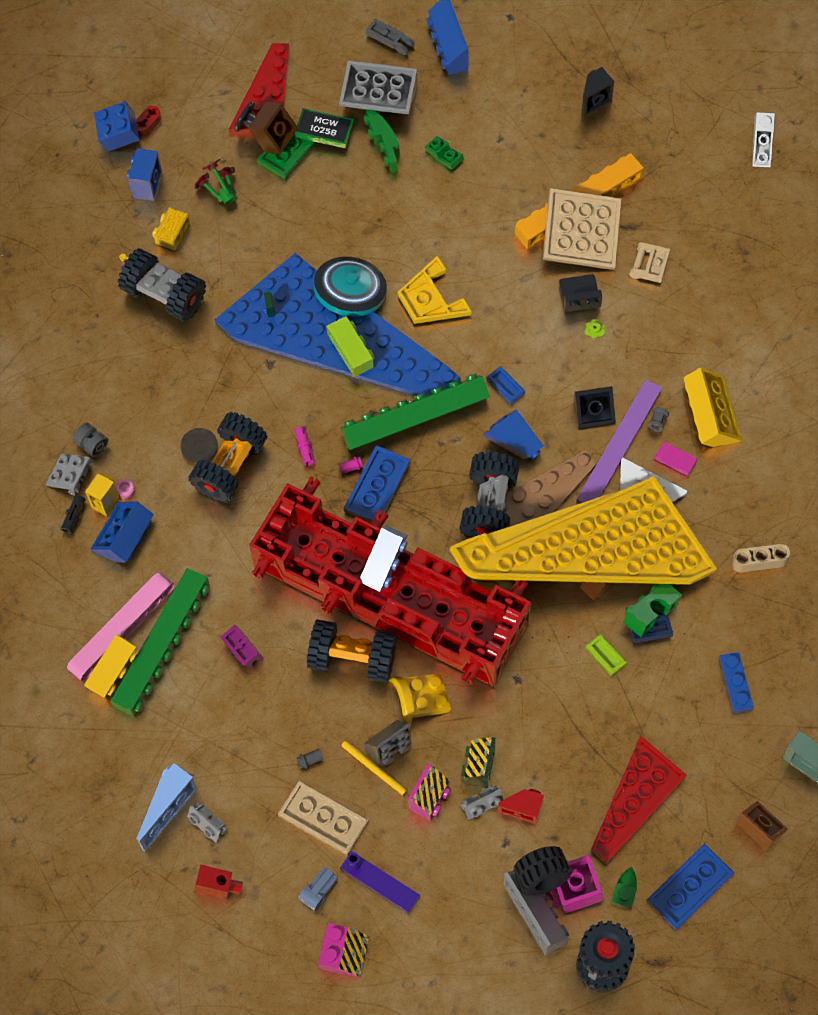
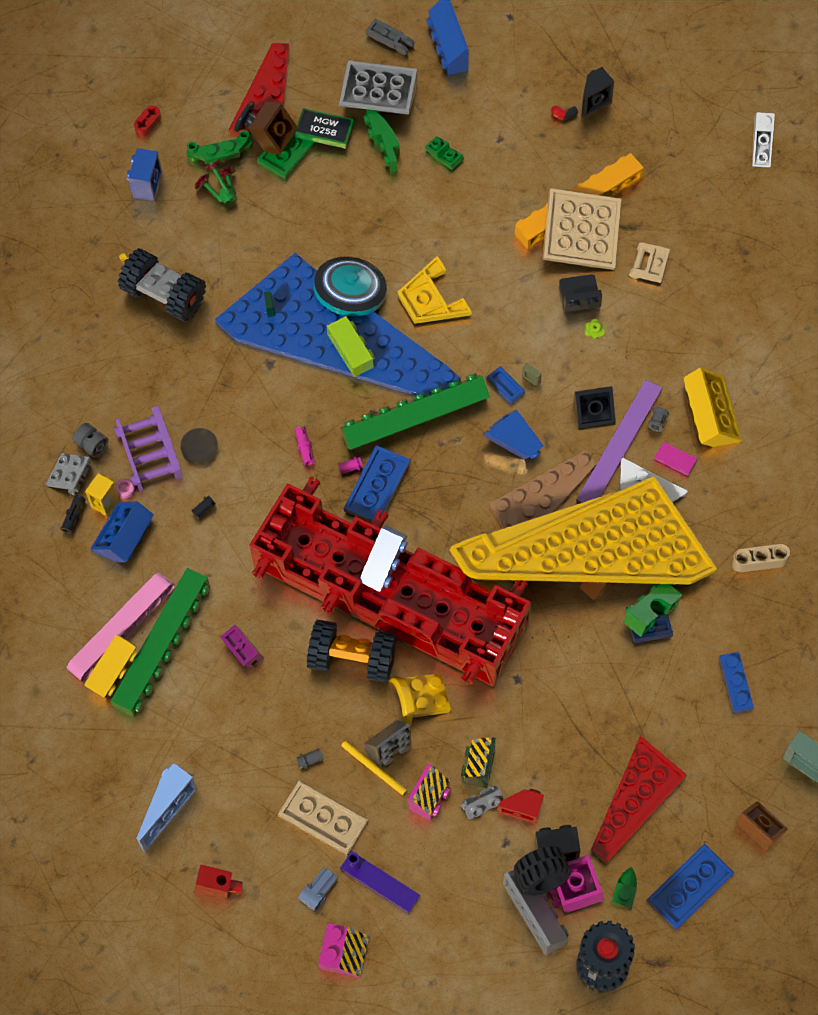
(116, 126): blue brick -> none
(160, 435): none -> medium lavender fence
(171, 228): yellow brick -> none
(200, 815): light grey hinge -> none
(203, 507): none -> black pin
(220, 150): none -> green plate
(240, 439): black plate -> none
(495, 475): black plate -> none
(531, 374): none -> olive tile
(562, 113): none -> arm
(565, 837): none -> black brick
(606, 655): lime tile -> none

